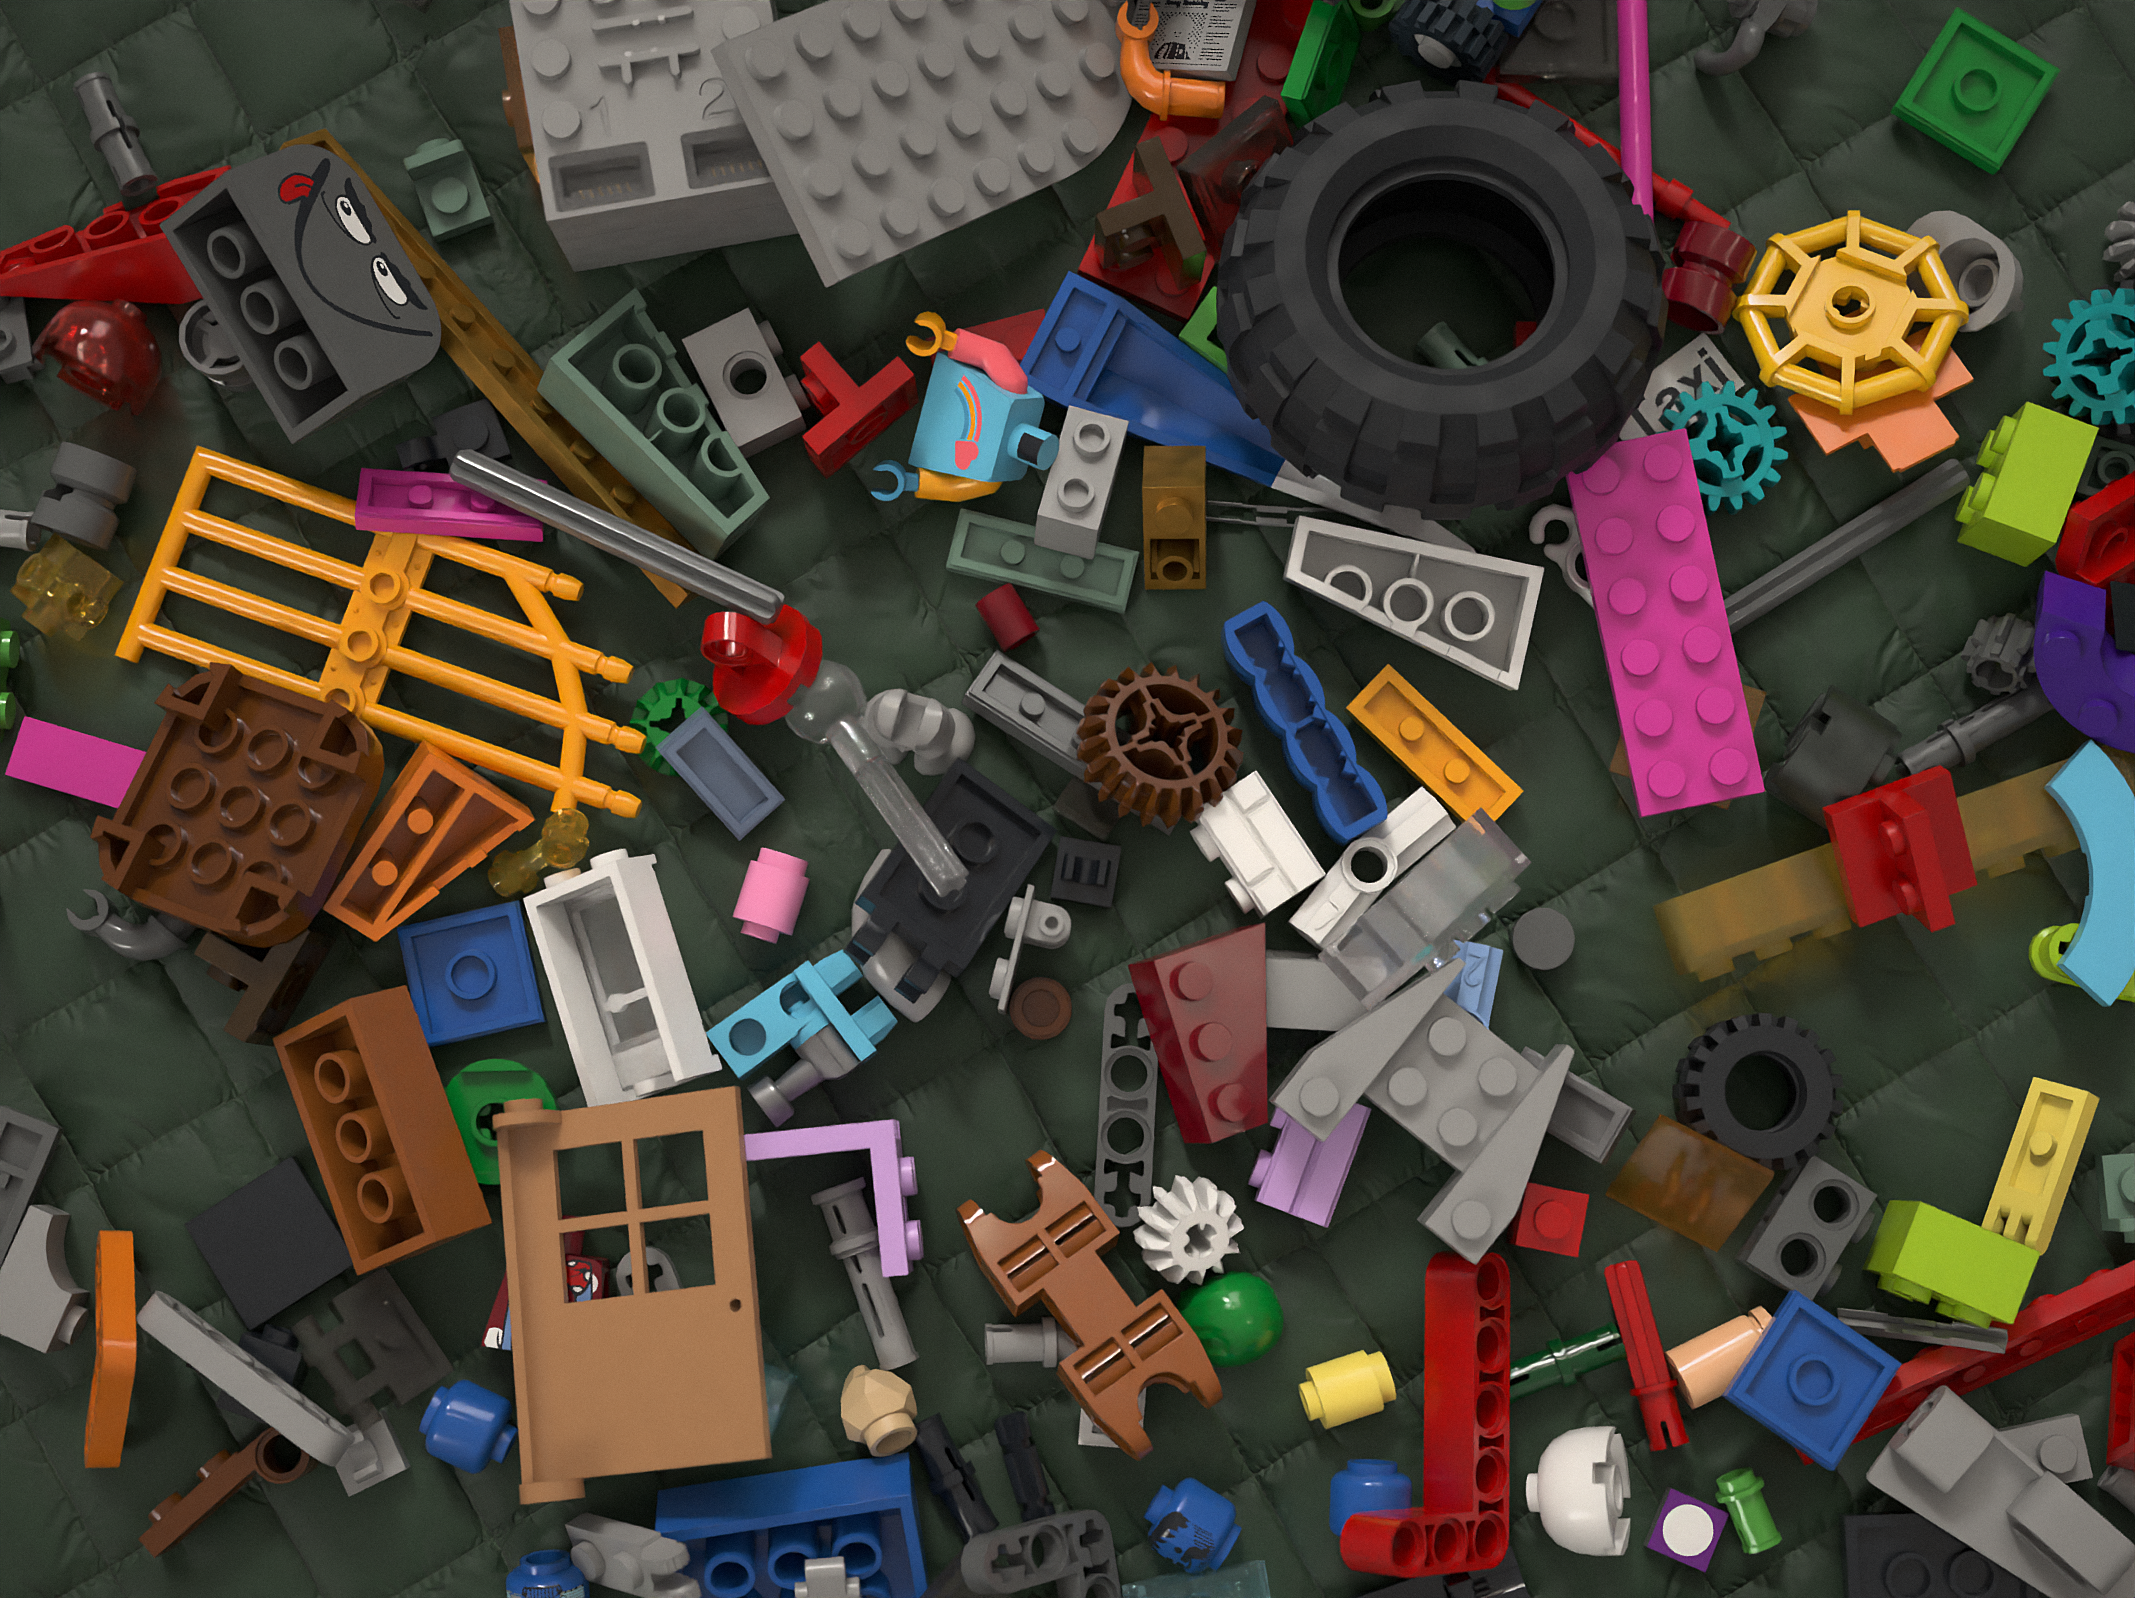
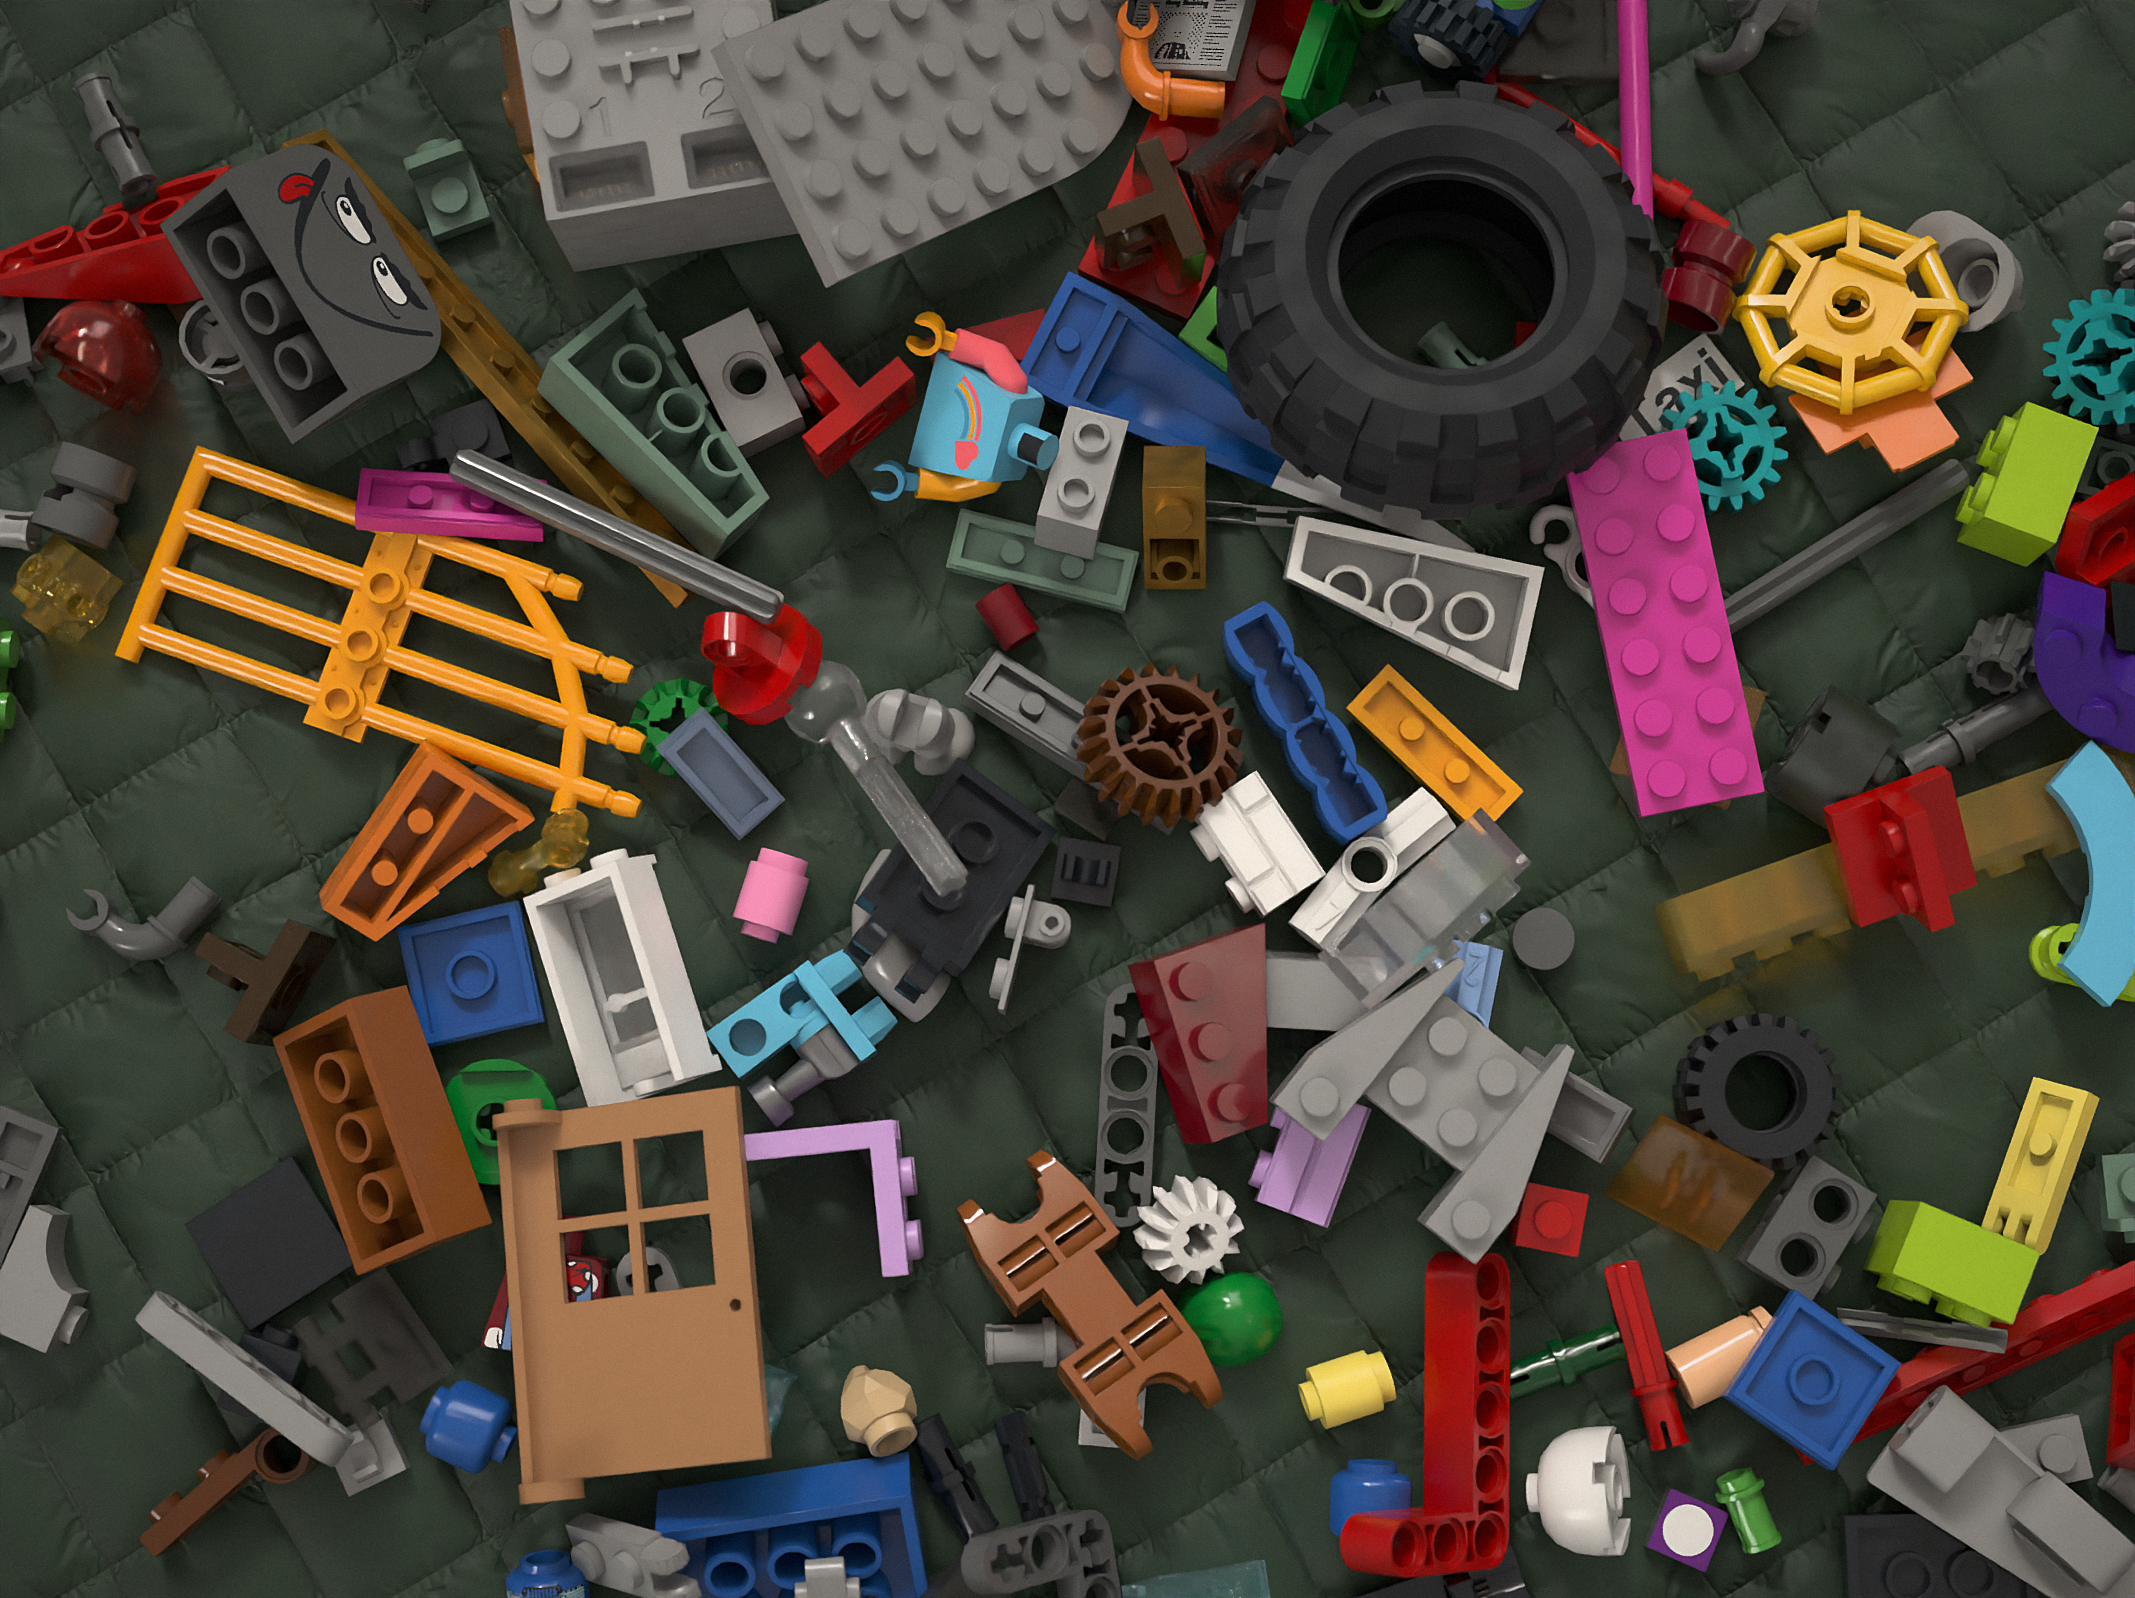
(73, 762): dark pink tile -> none
(114, 1349): orange beam -> none
(242, 807): reddish brown tile -> none
(857, 1244): light grey pin -> none
(1040, 1008): reddish brown tile -> none
(1192, 1525): blue head -> none
(1975, 91): green plate -> none

